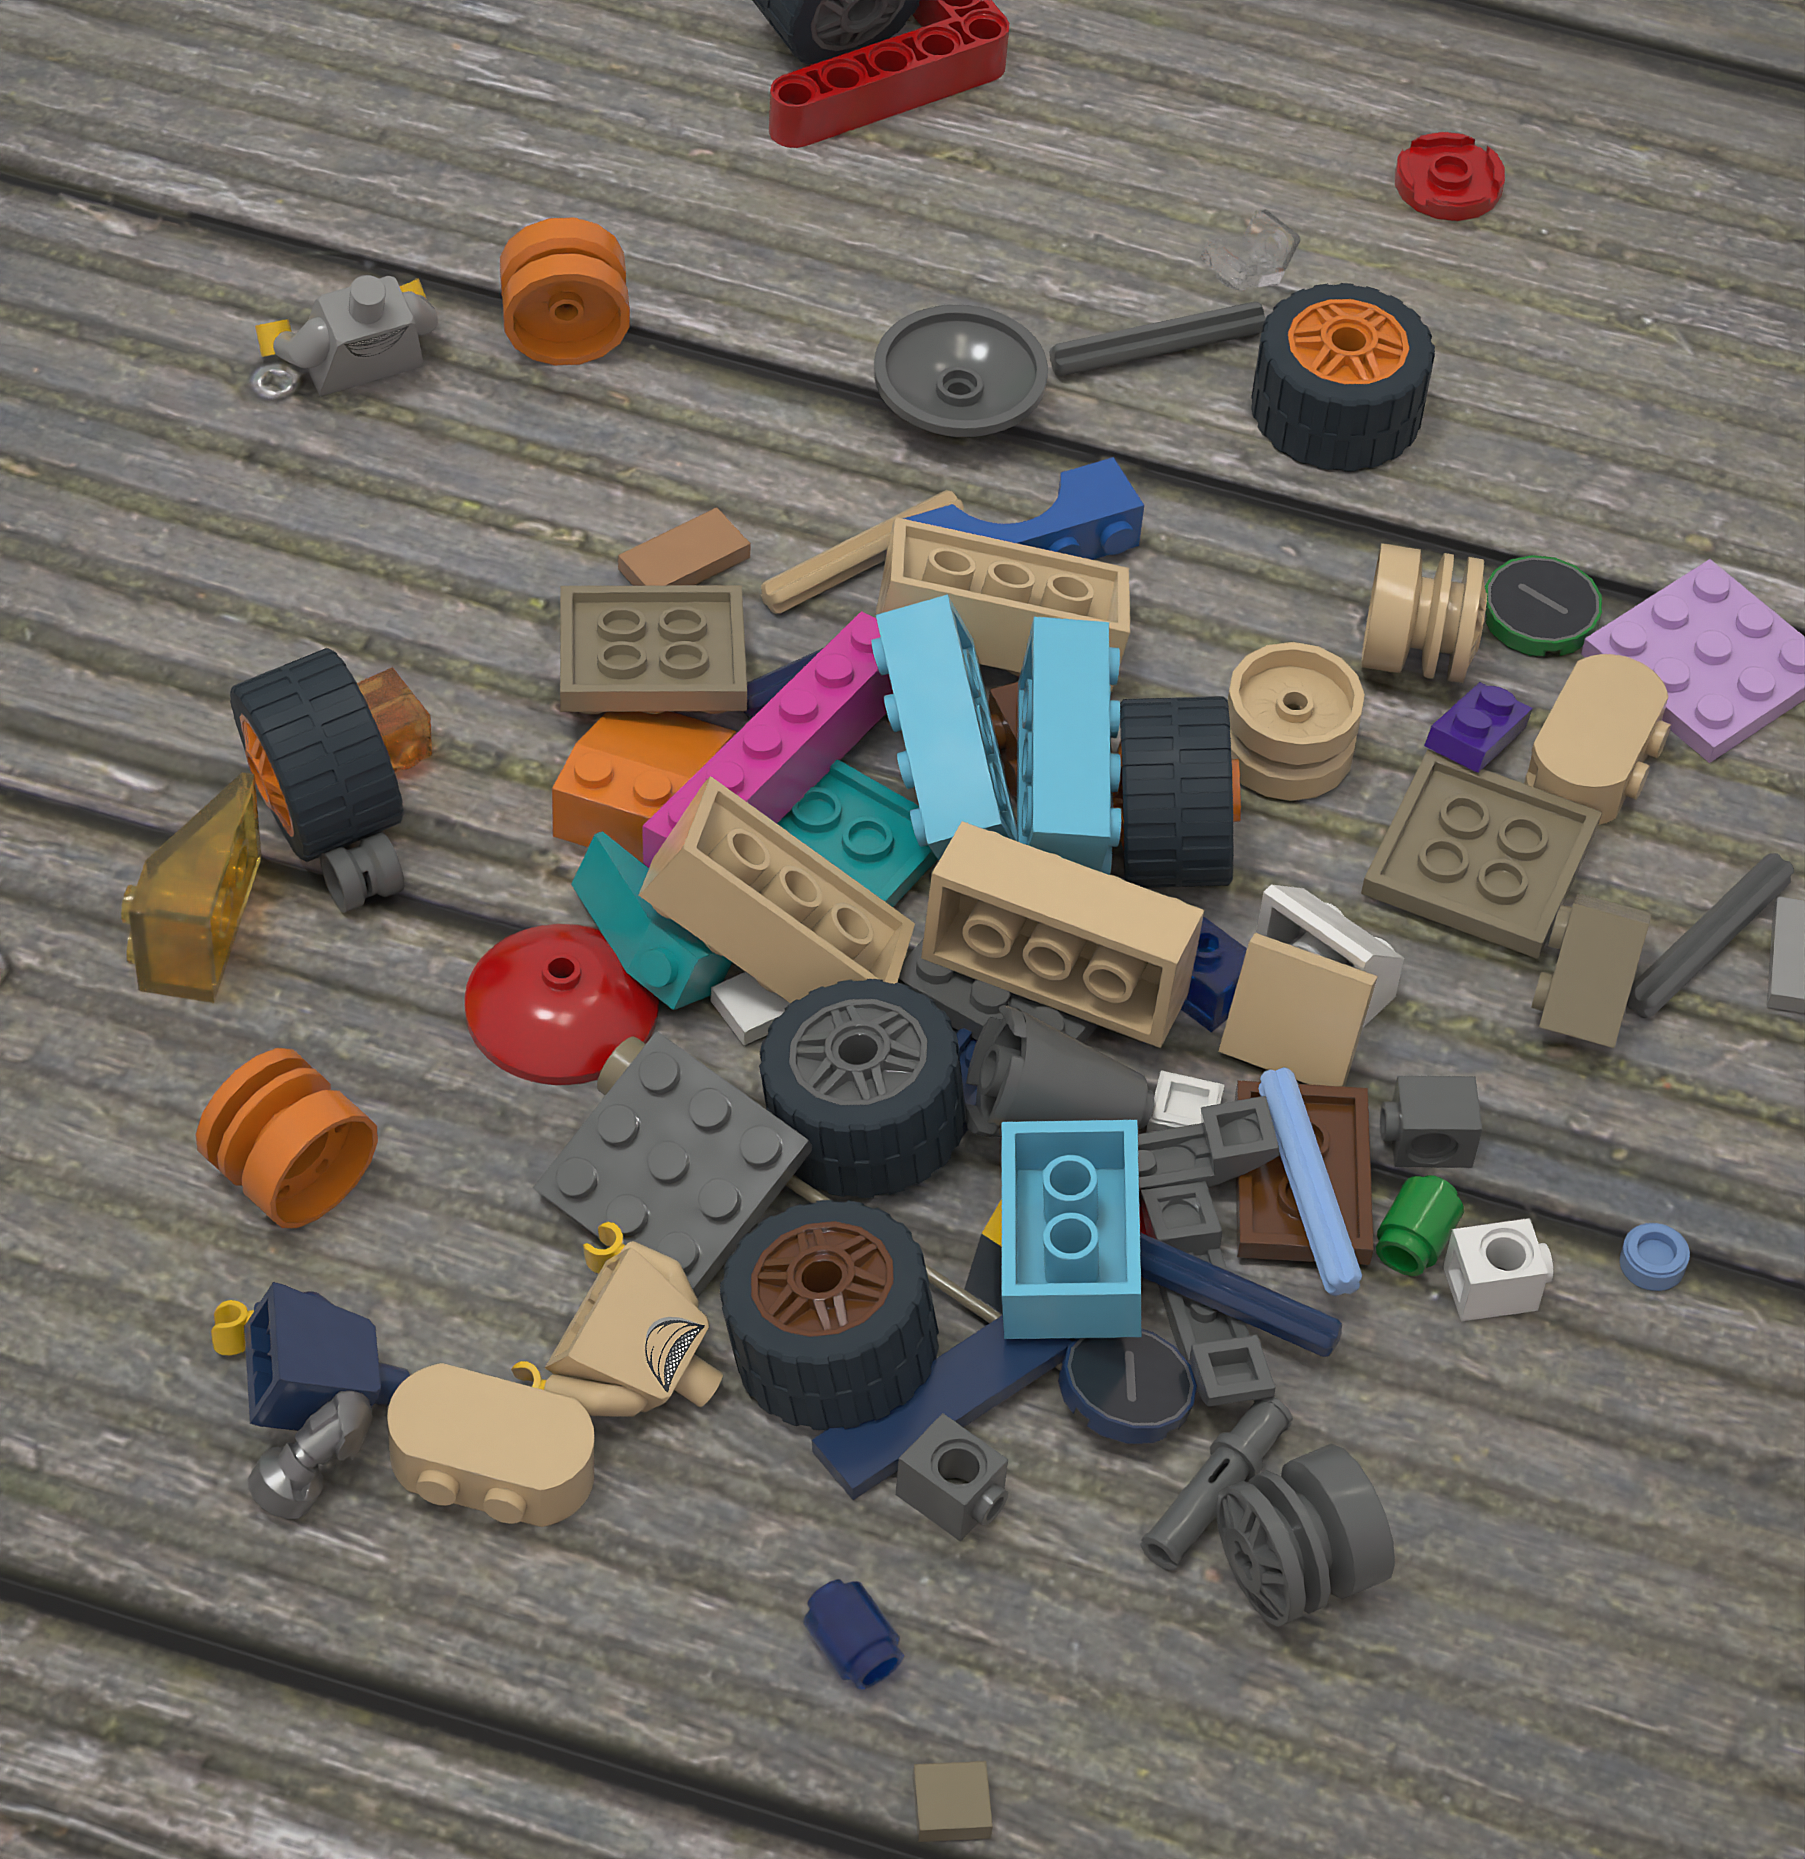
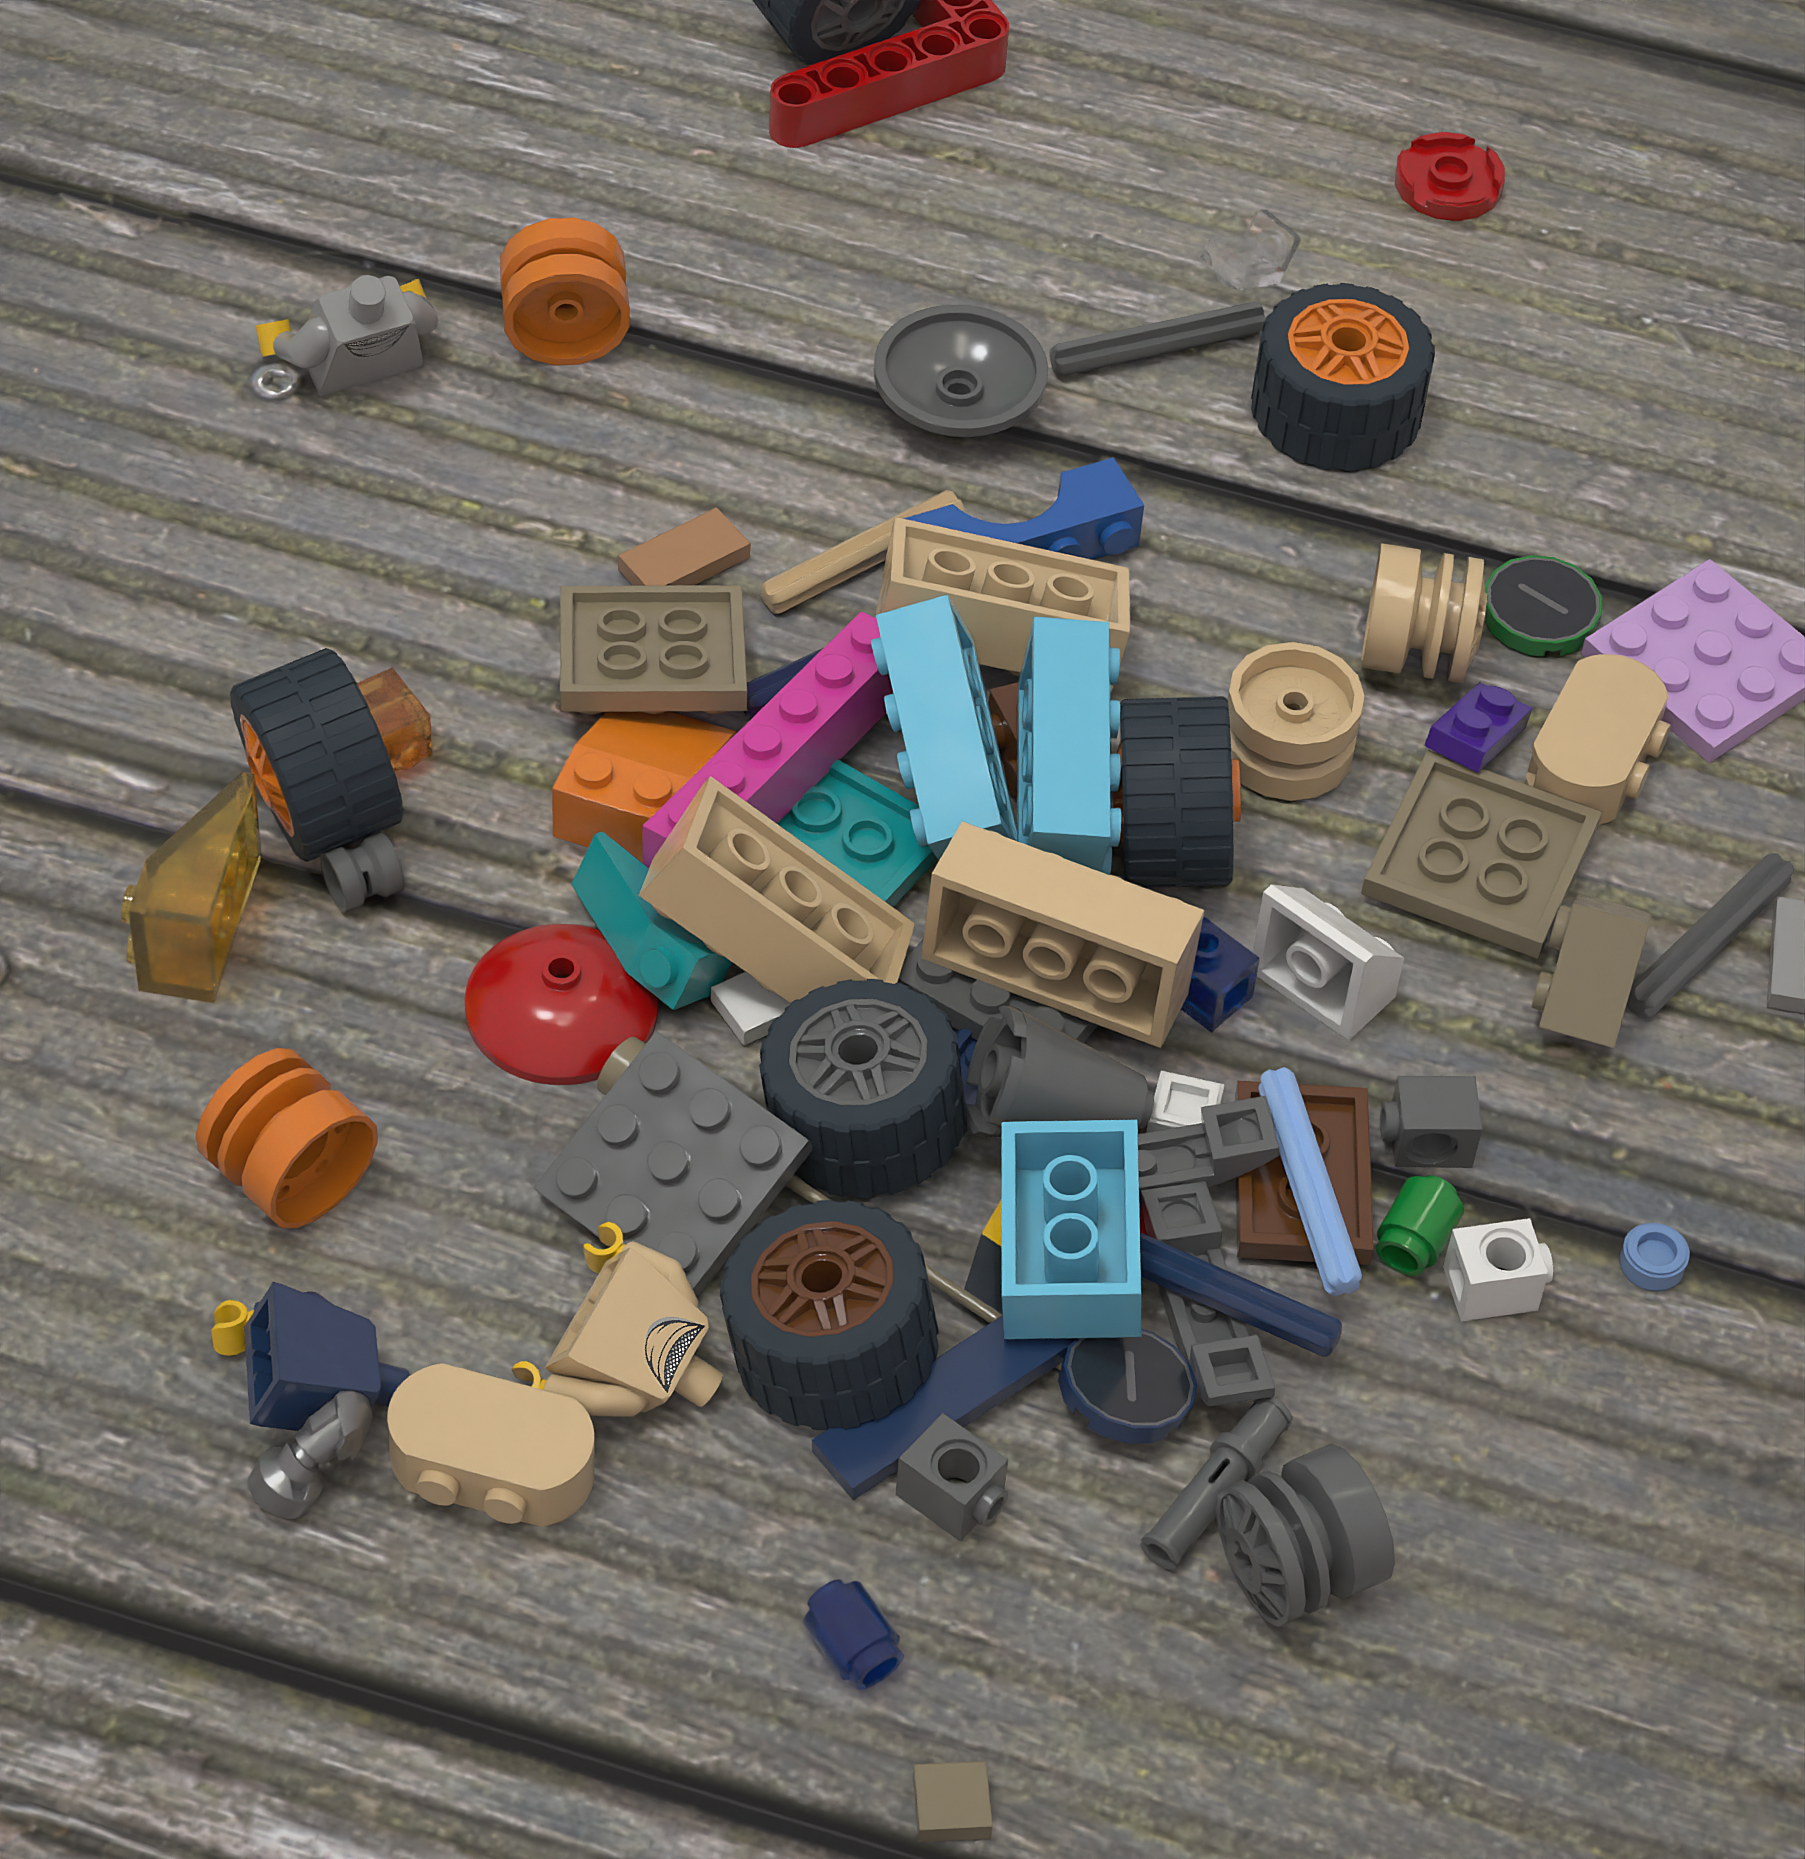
(1297, 1012): tan tile -> none

